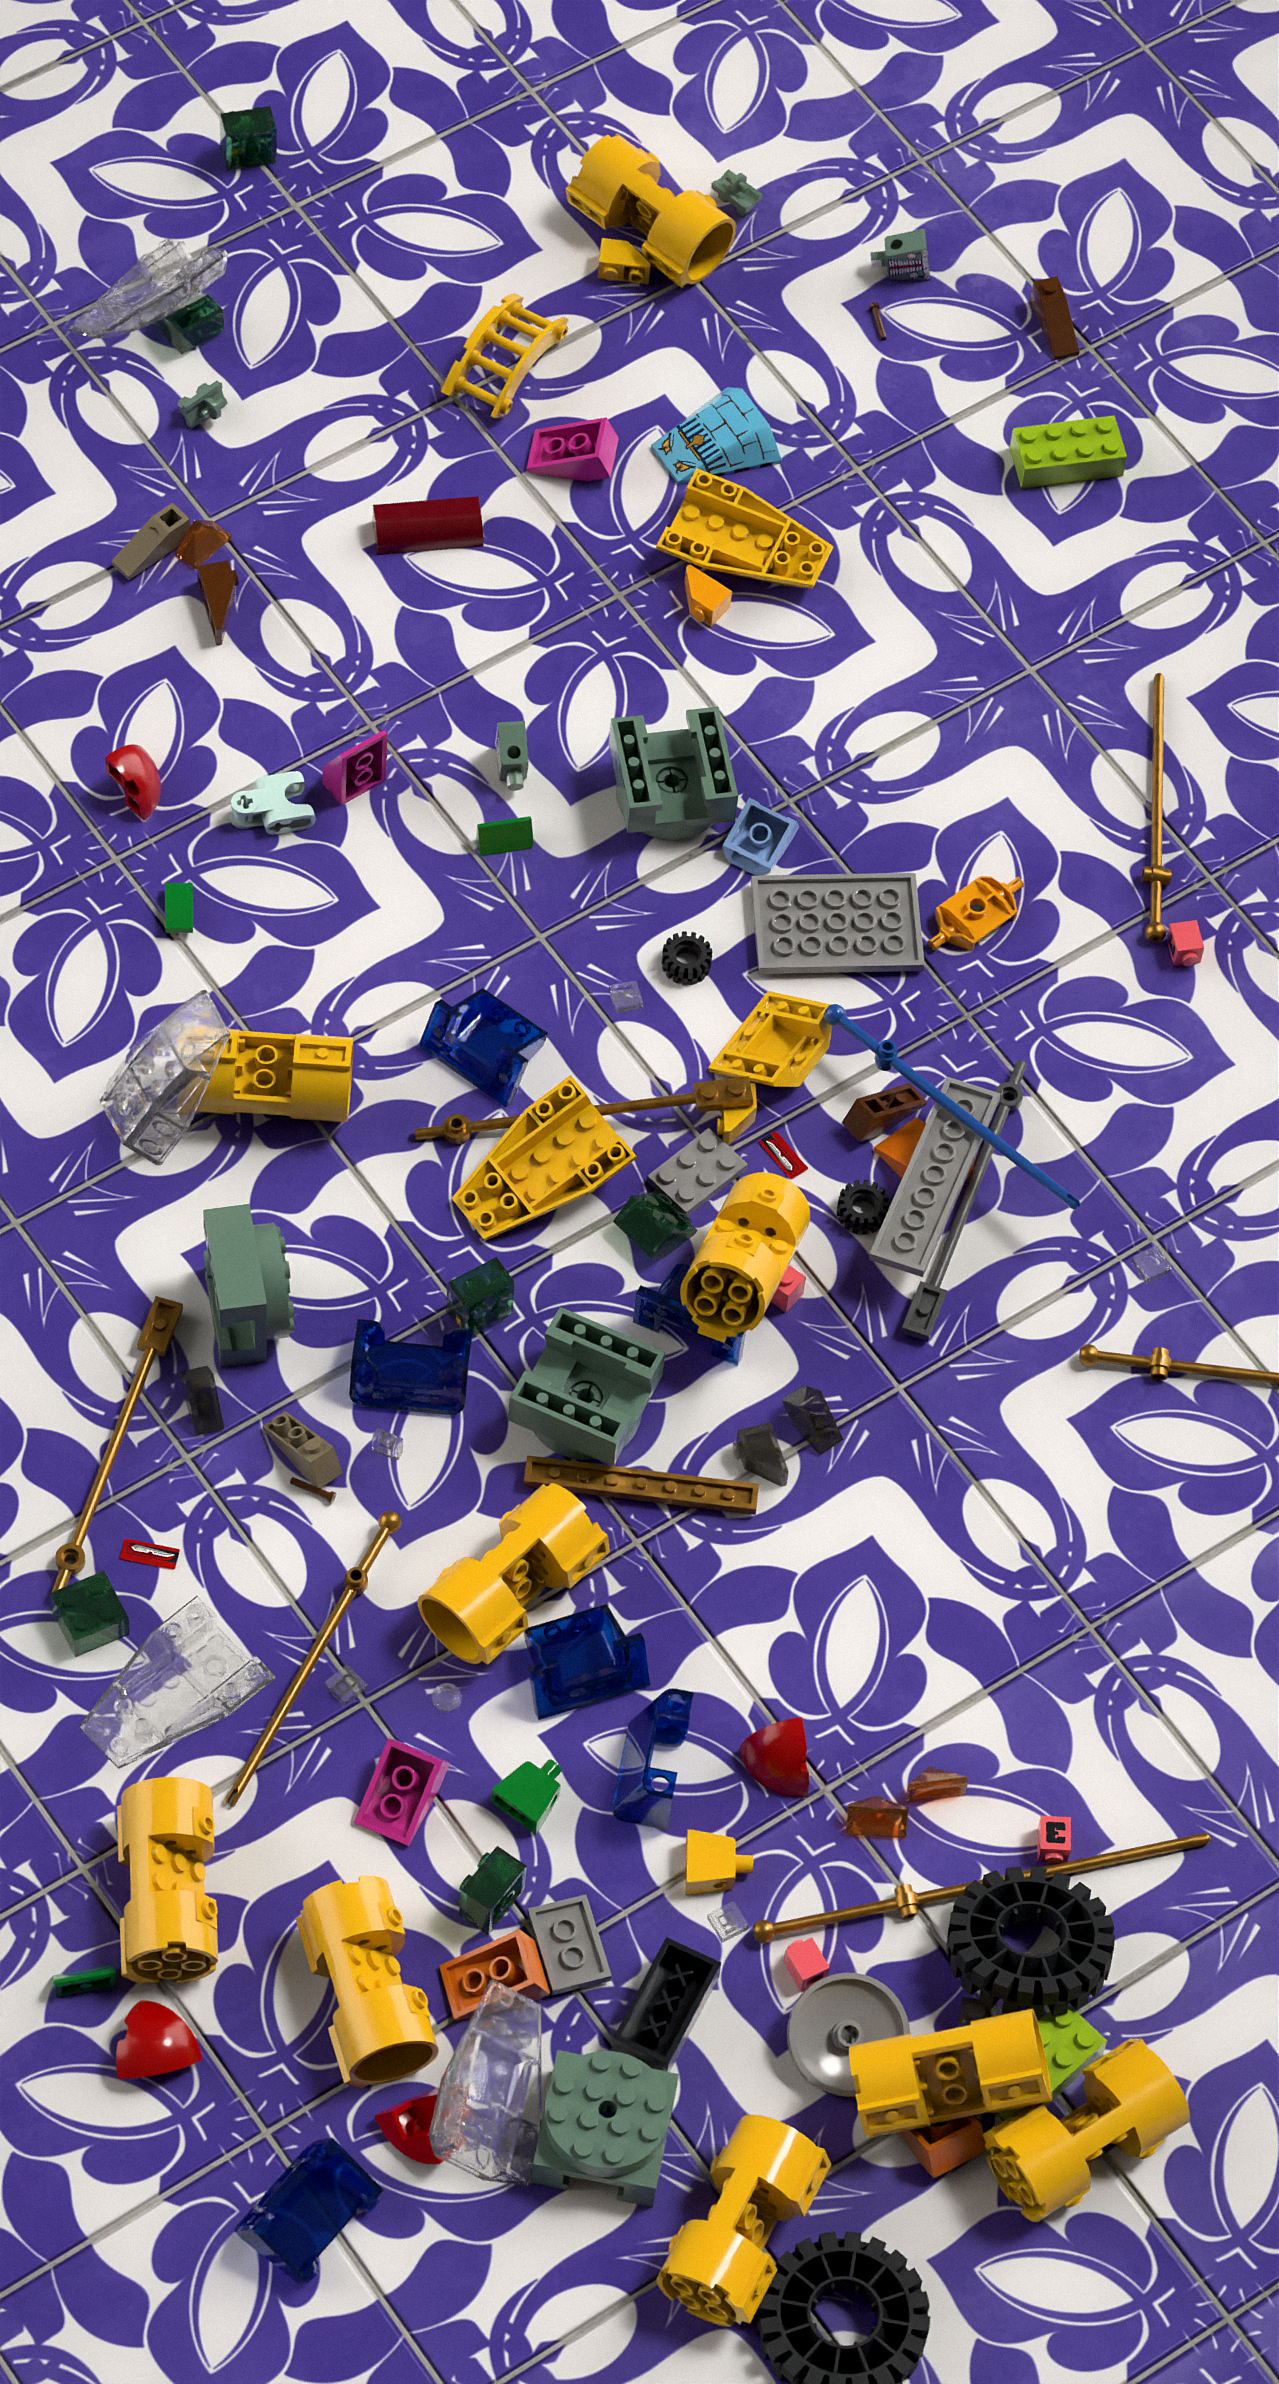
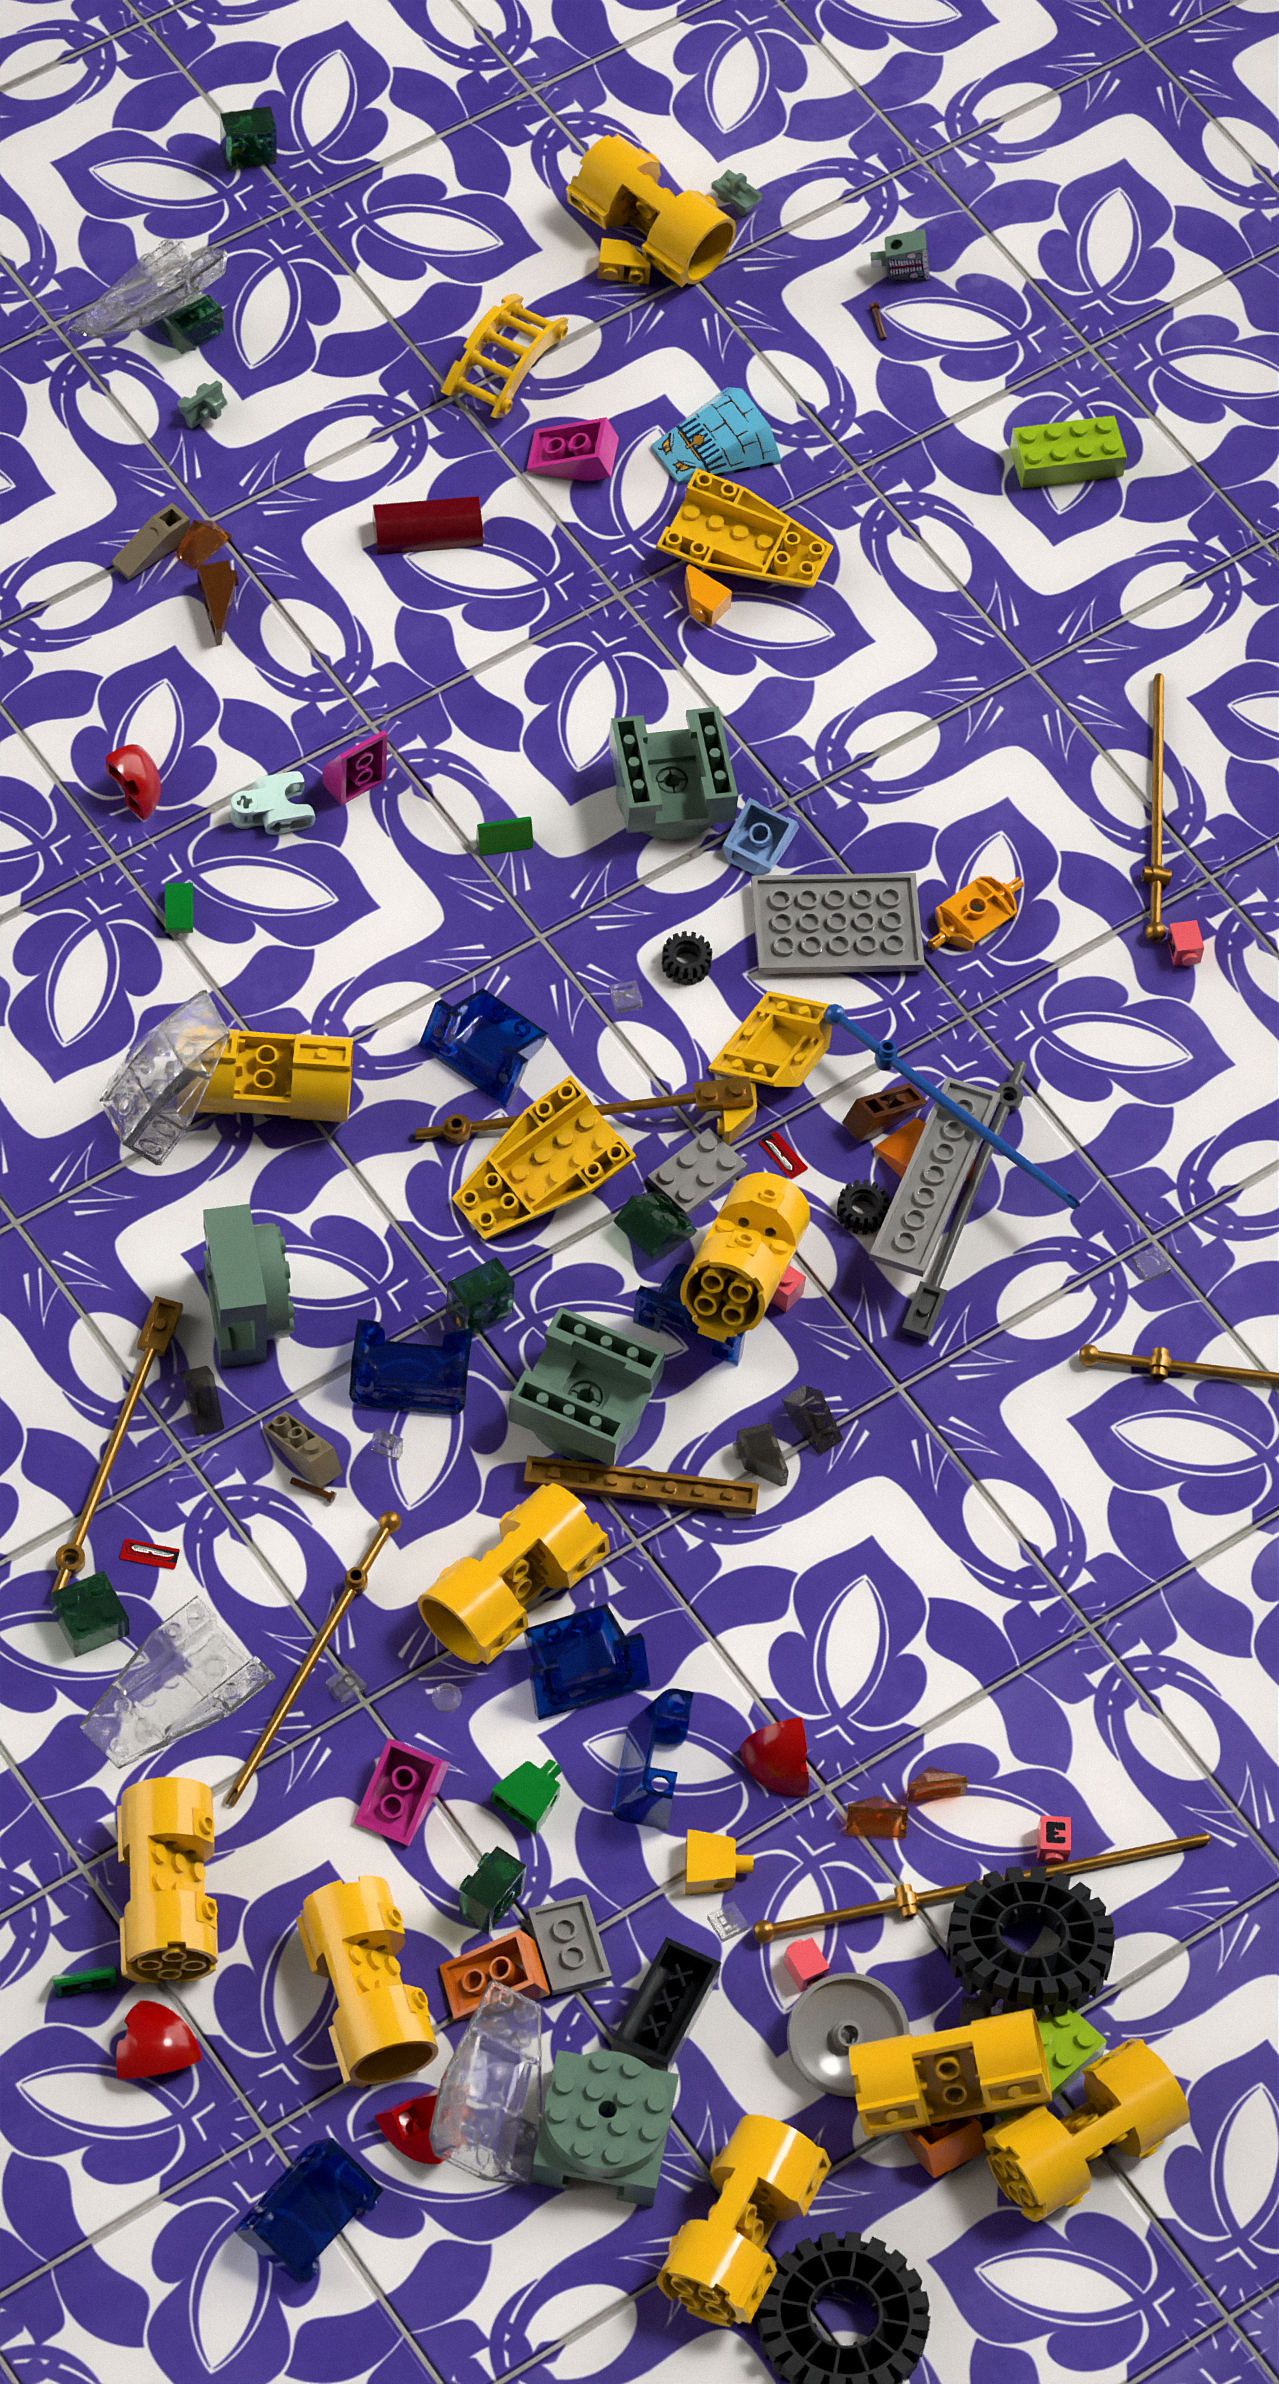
(512, 753): sand green torso -> none
(1054, 317): reddish brown slope -> none

